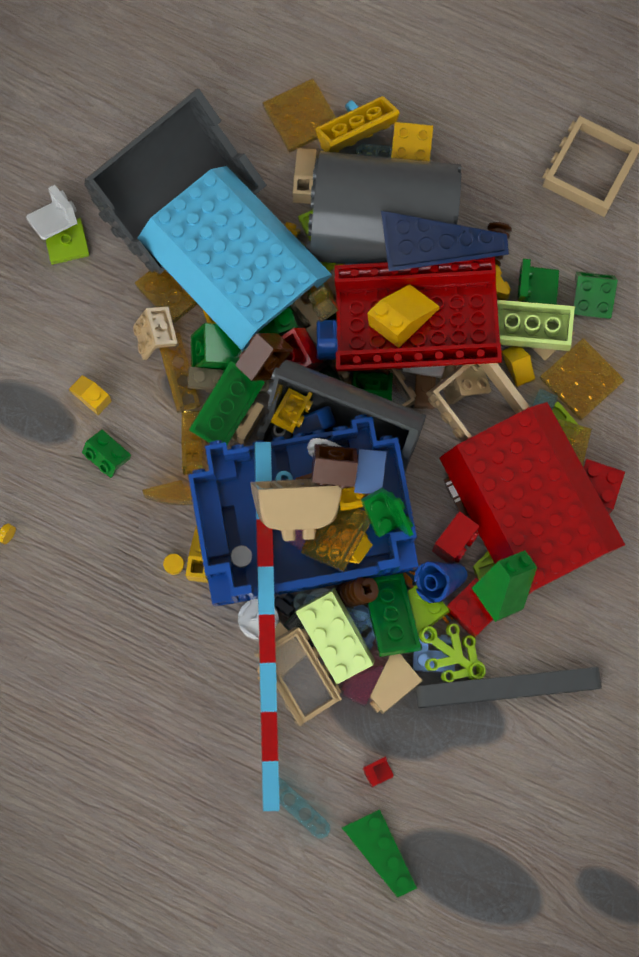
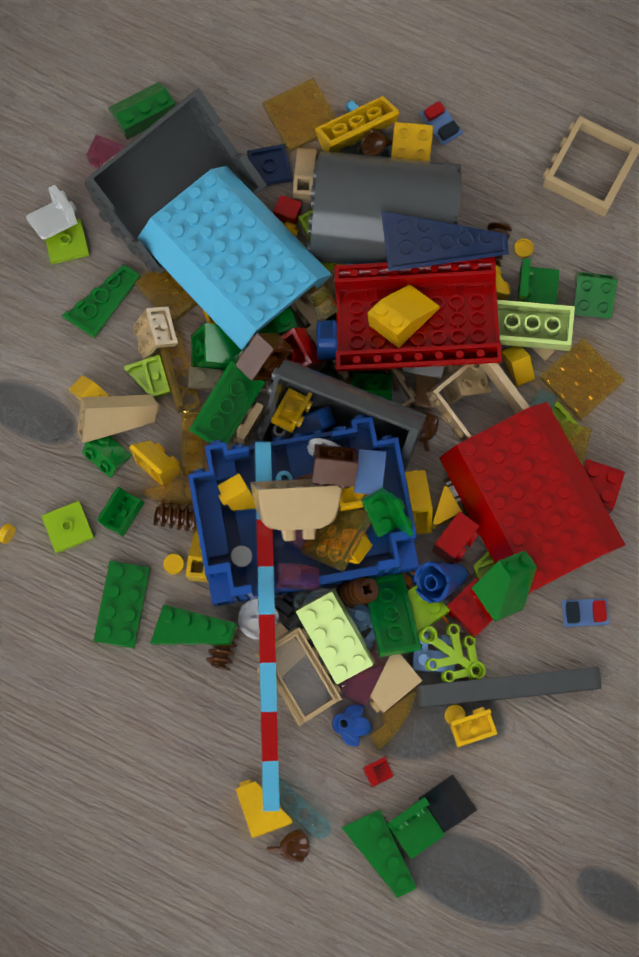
(67, 527): none -> lime plate
(99, 306): none -> green wing
(102, 150): none -> clear pink slope
(114, 414): none -> tan slope
(120, 512): none -> green bracket
(122, 604): none -> green plate
(142, 109): none -> green slope
(150, 375): none -> lime wing
(155, 461): none -> yellow slope
(175, 516): none -> reddish brown piece
(190, 628): none -> green wing
(220, 655): none -> reddish brown piece
(236, 494): none -> yellow slope
(259, 821): none -> yellow slope
(271, 164): none -> dark blue tile
(287, 209): none -> red panel
(293, 846): none -> reddish brown piece
(297, 576): none -> clear pink slope
(355, 724): none -> blue plate
(374, 143): none -> reddish brown piece
(392, 722): none -> clear yellow slope
(416, 828): none -> green bracket
(420, 500): none -> yellow slope
(429, 430): none -> reddish brown piece
(443, 124): none -> piece
(446, 509): none -> yellow slope
(448, 803): none -> black slope
(452, 711): none -> yellow piece
(473, 727): none -> yellow bracket
(523, 248): none -> yellow piece
(585, 612): none -> piece

